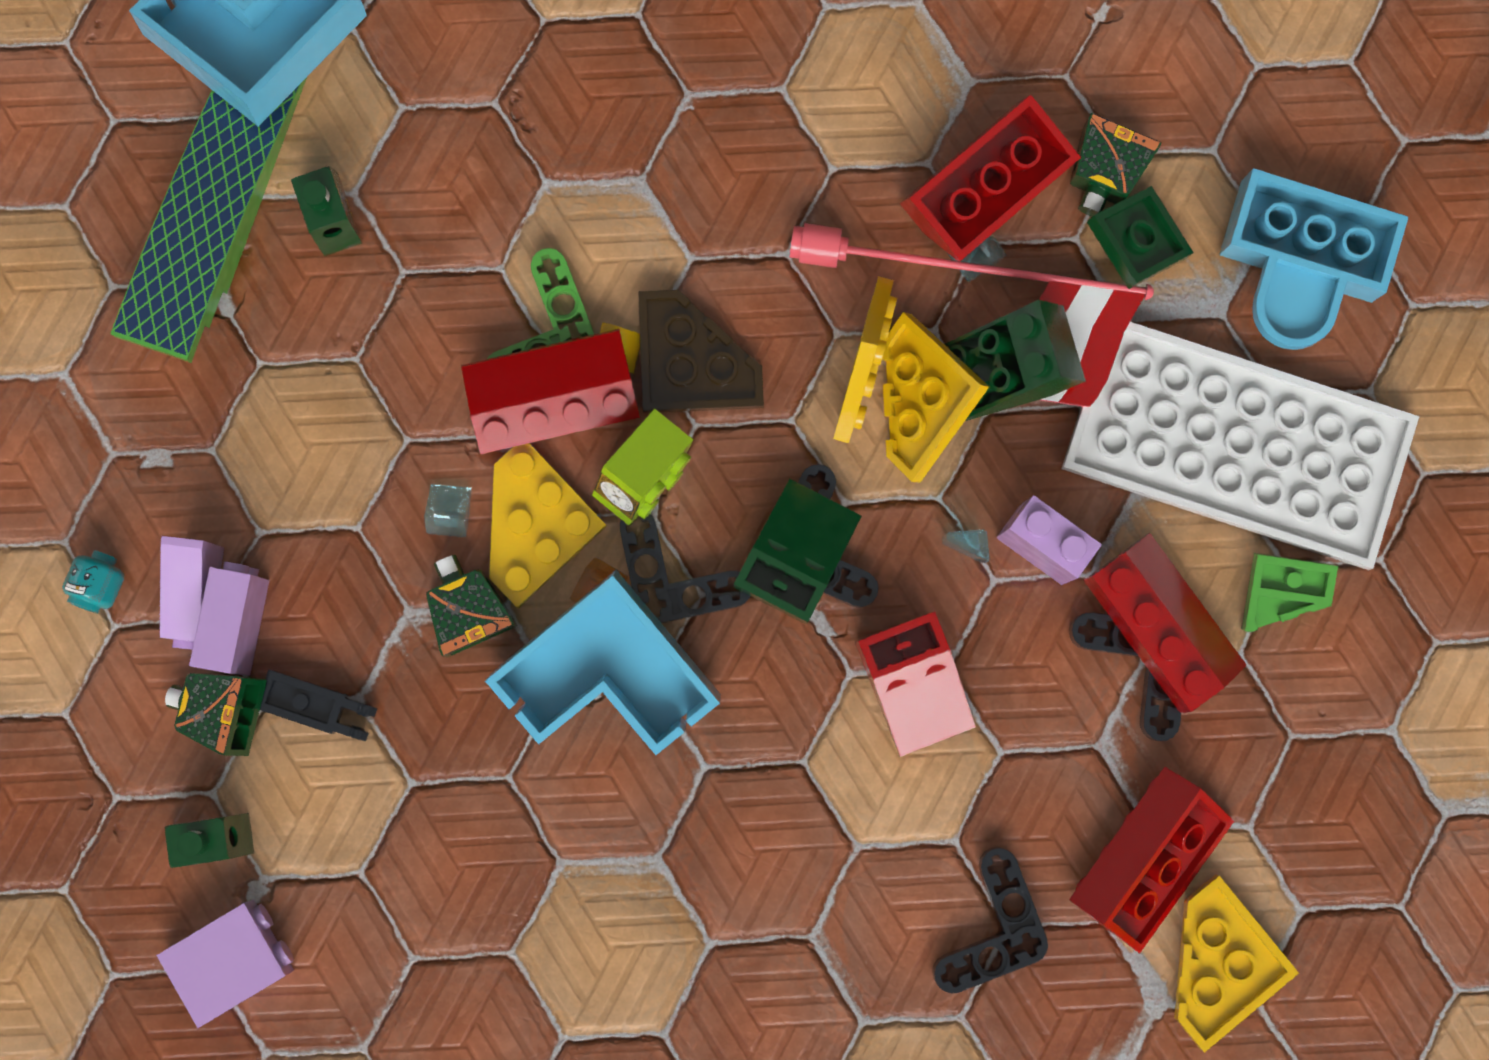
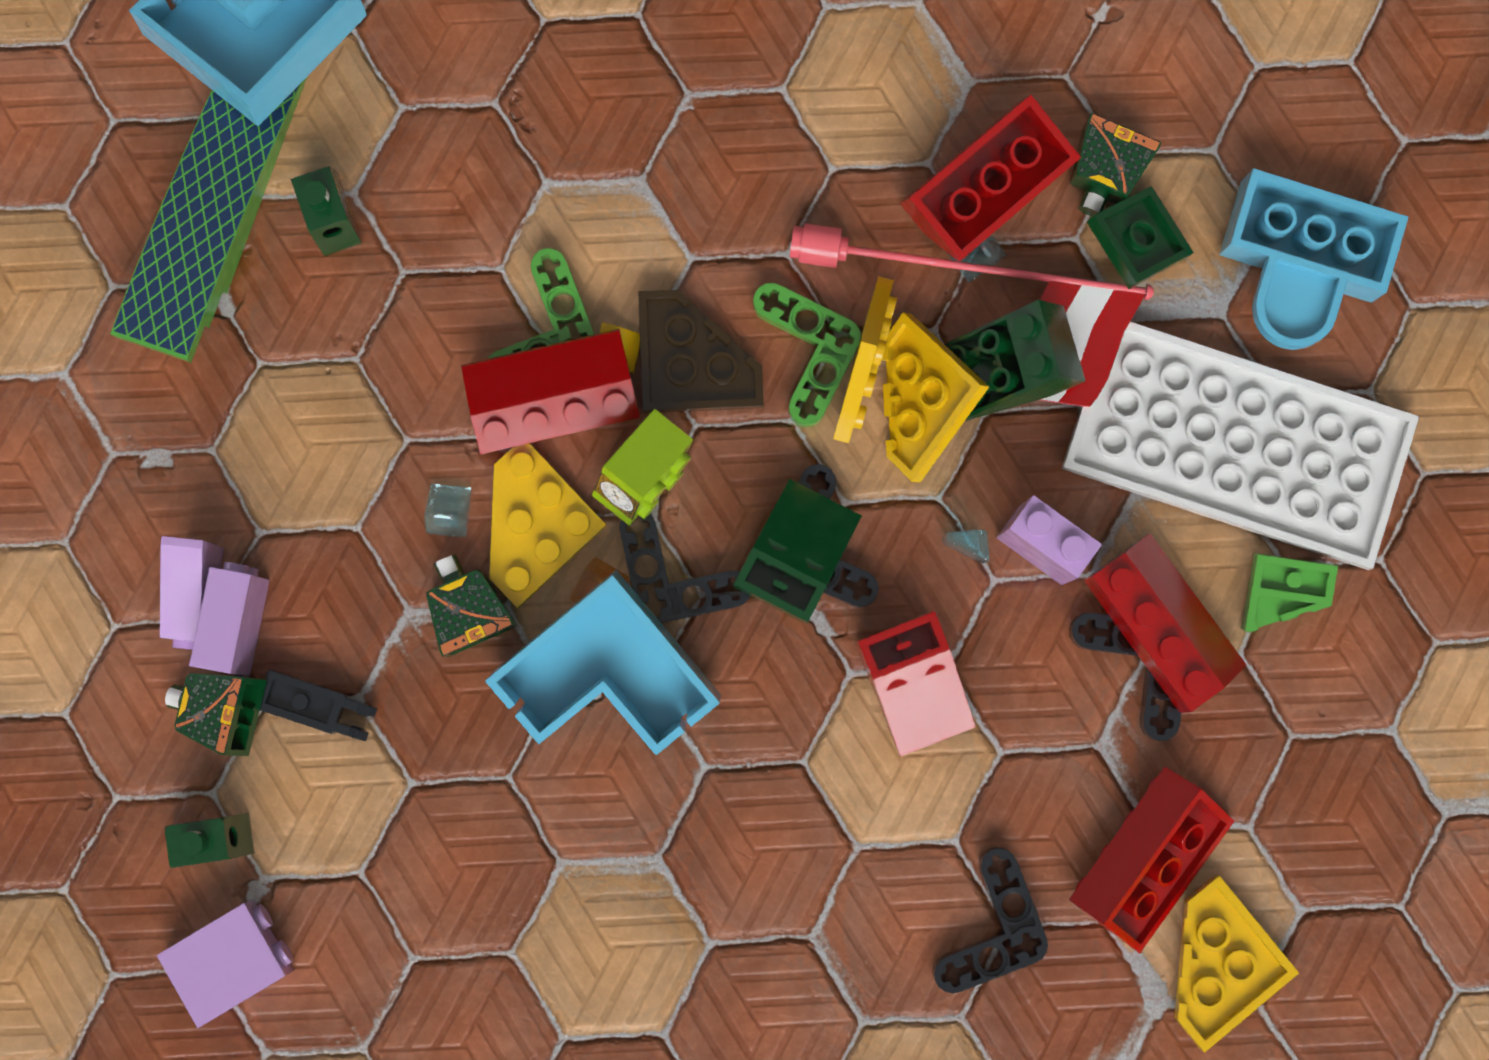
(93, 582): teal head -> none
(826, 349): none -> bright green beam

